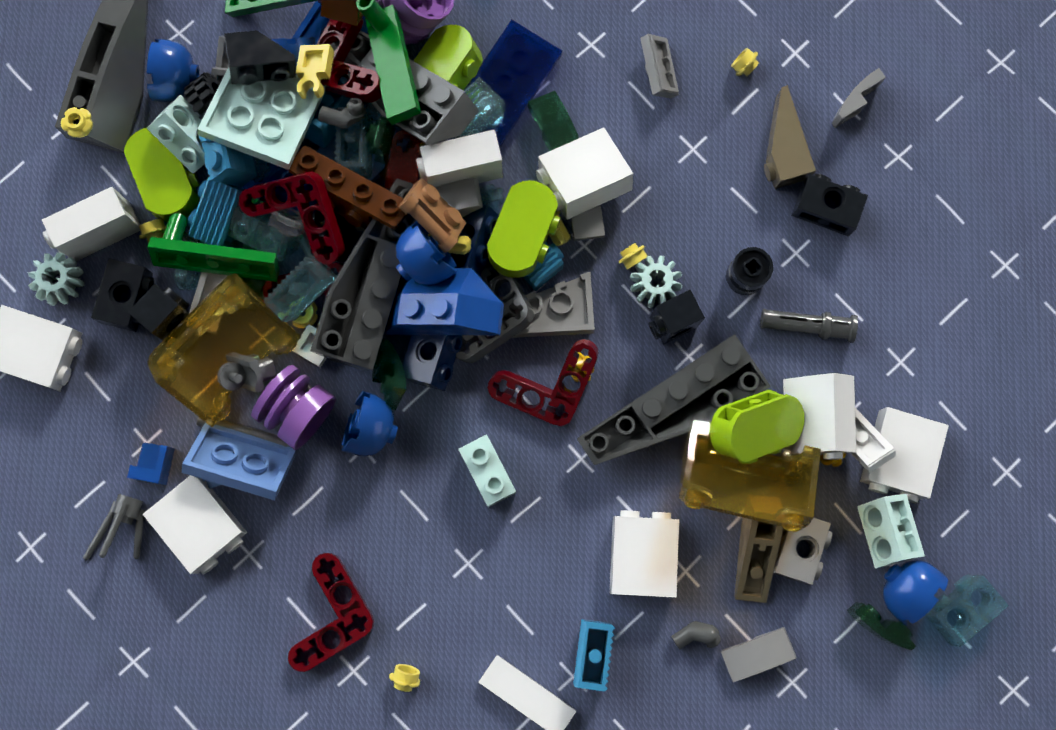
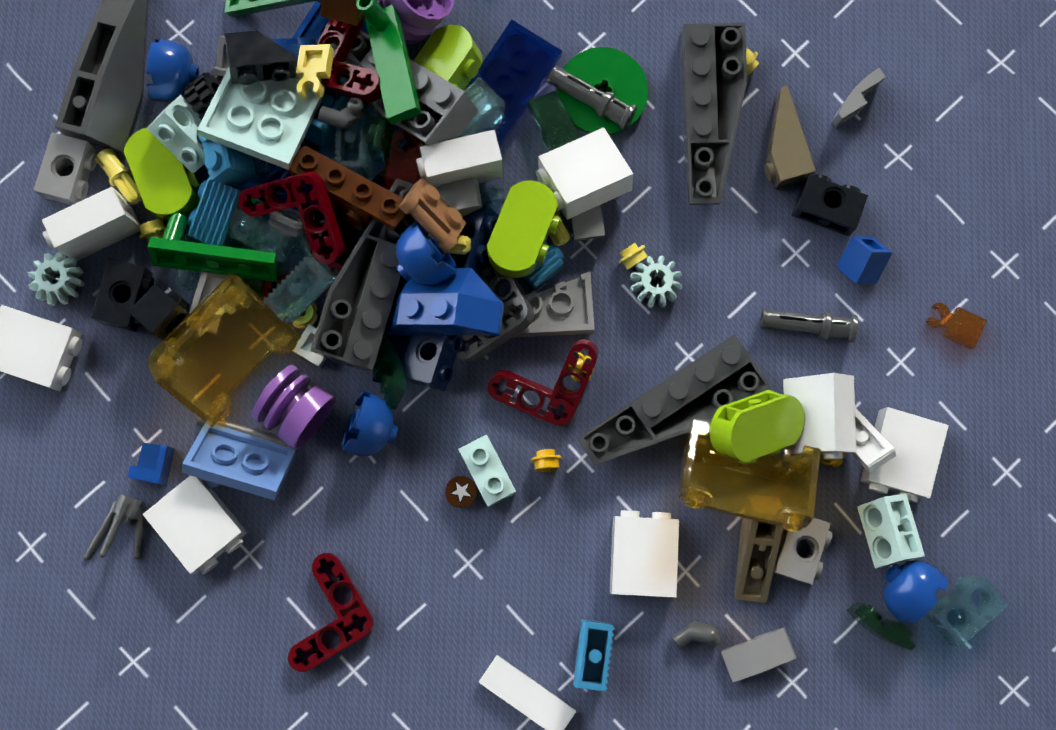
(61, 153): none -> light grey brick
(78, 130): light yellow plate -> none
(119, 175): none -> light yellow axle
(245, 372): dark grey hips -> none
(405, 677): light yellow plate -> none
(461, 491): none -> reddish brown tile
(546, 461): none -> yellow plate
(603, 103): none -> dark grey pin
(616, 72): none -> green piece
(659, 66): light grey plate -> none
(675, 317): black brick -> none
(712, 102): none -> dark grey wedge
(749, 271): black wheel -> none
(864, 259): none -> blue panel
(960, 325): none -> clear orange plate

